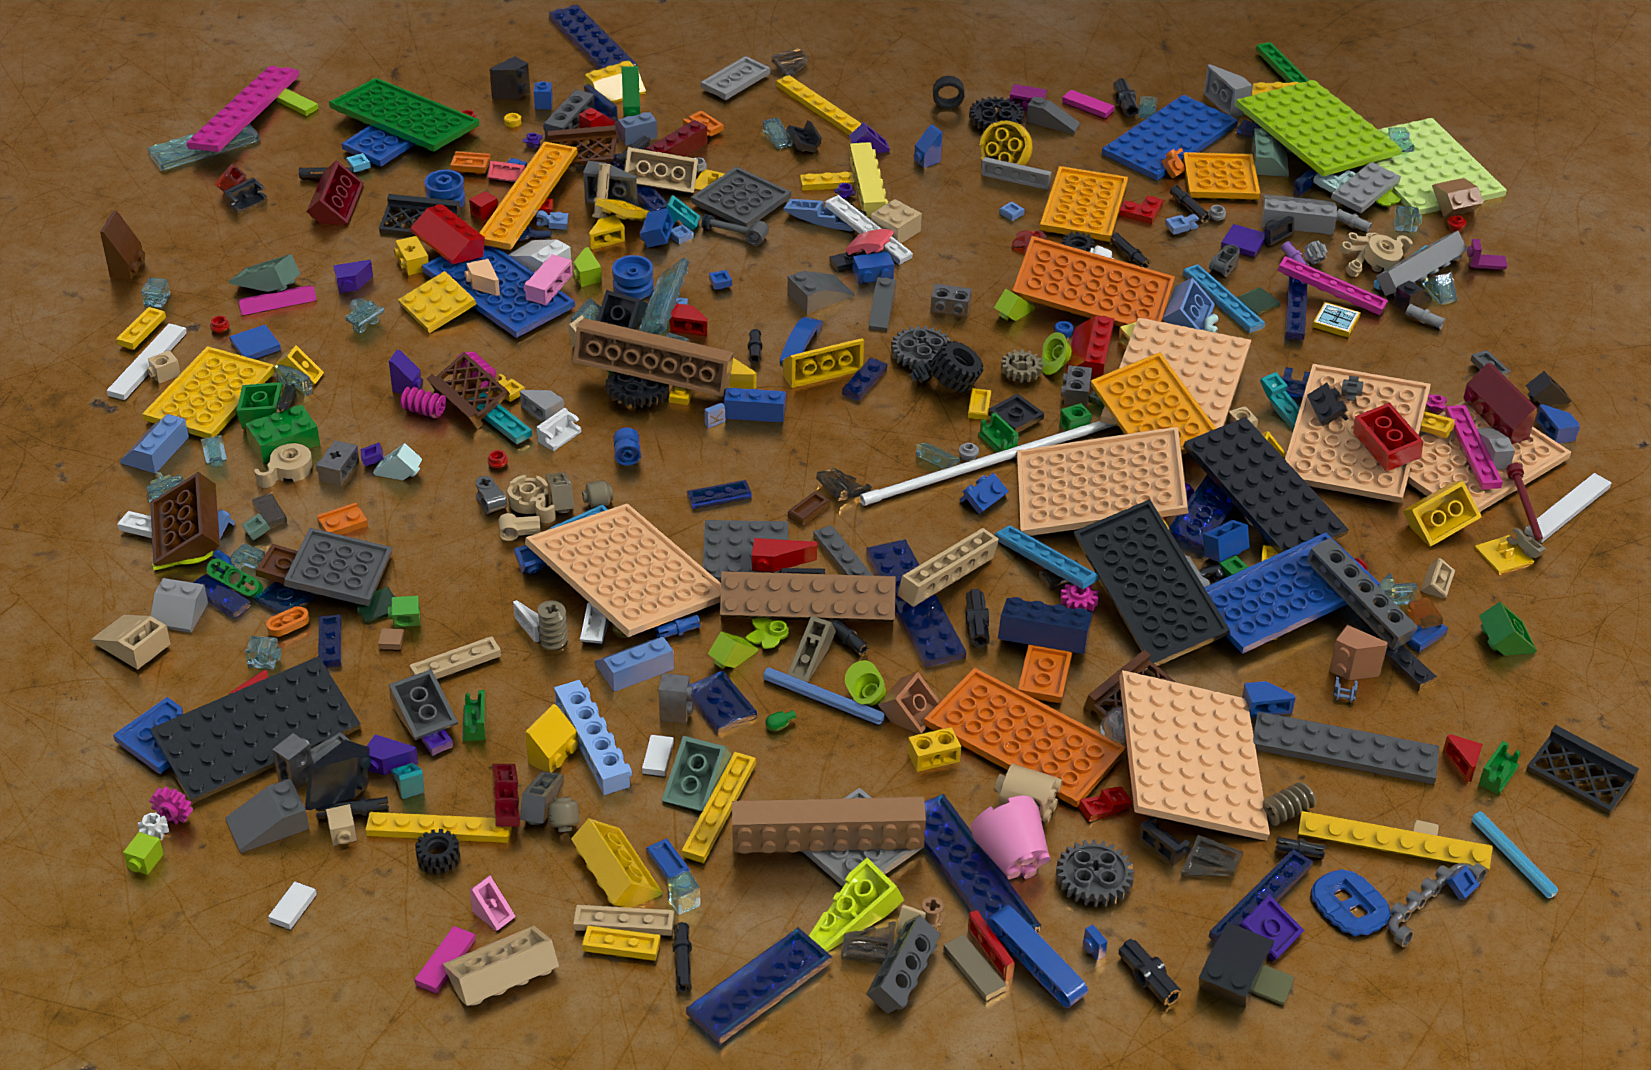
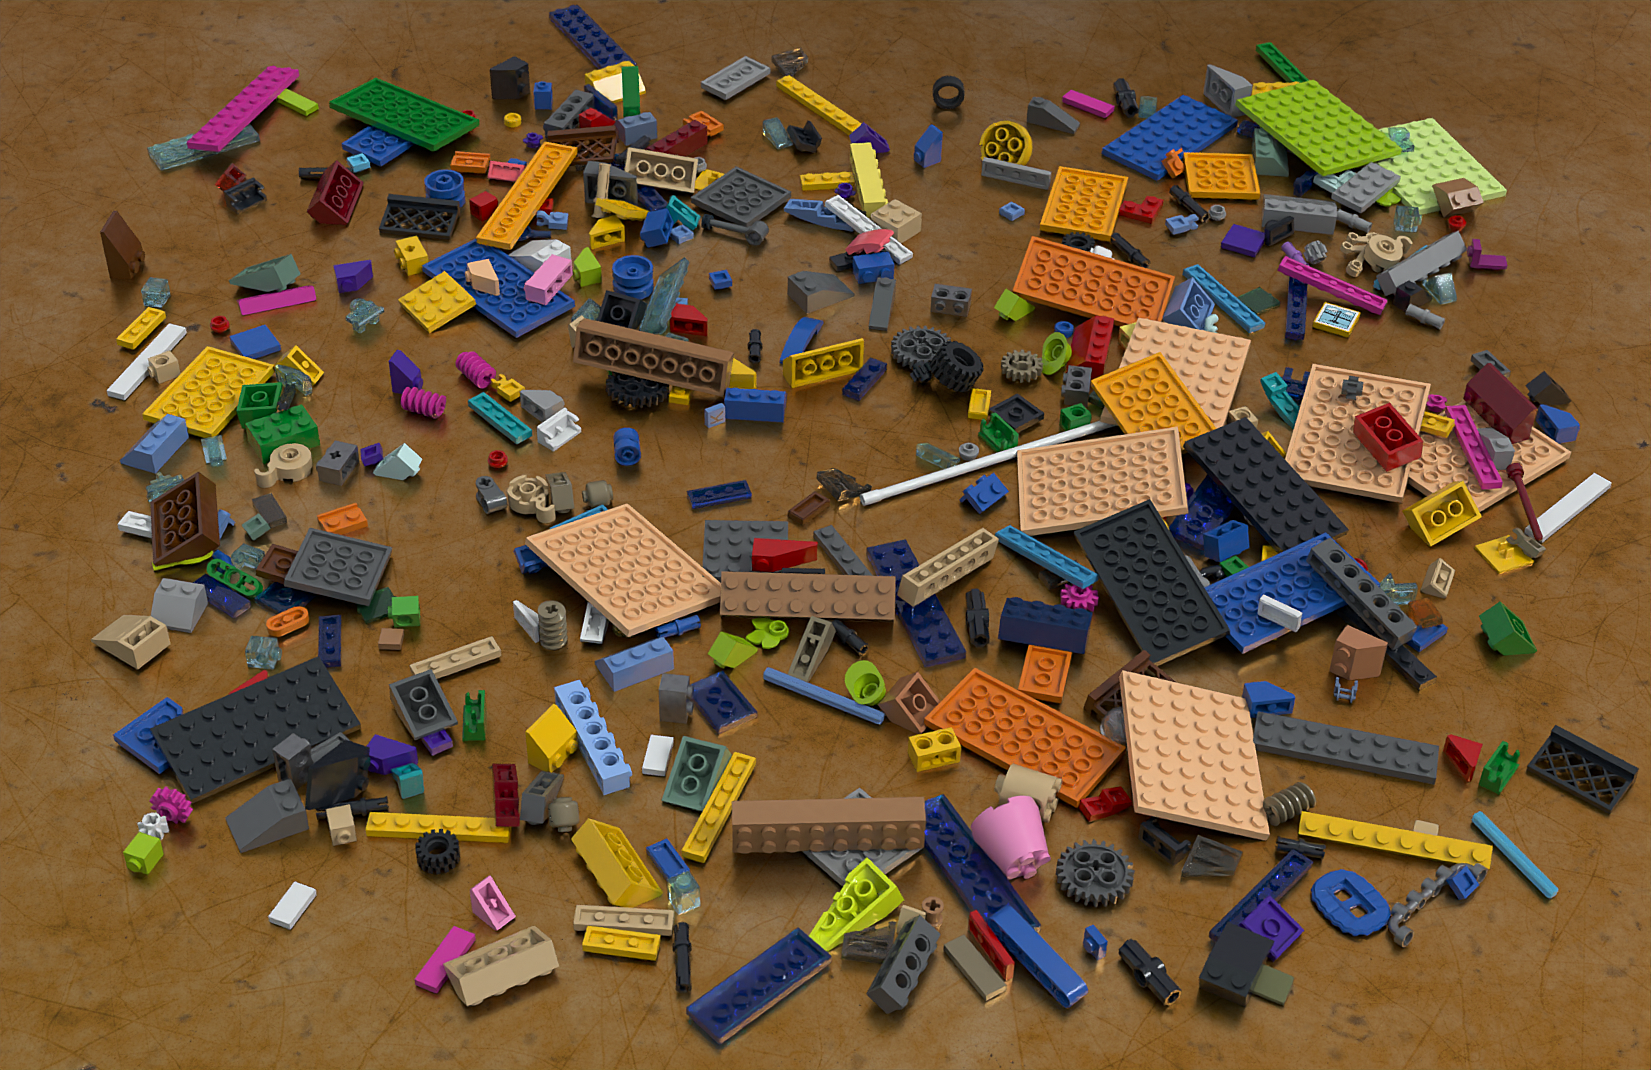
(448, 235): red slope -> none
(459, 402): reddish brown fence -> none
(511, 527): tan piece -> none
(779, 720): green cylinder -> none
(984, 112): black gear -> none
(1024, 94): magenta brick -> none
(1024, 238): clear red plate -> none
(1225, 260): dark grey piece -> none
(1279, 613): none -> white tile
(1327, 404): black bracket -> none

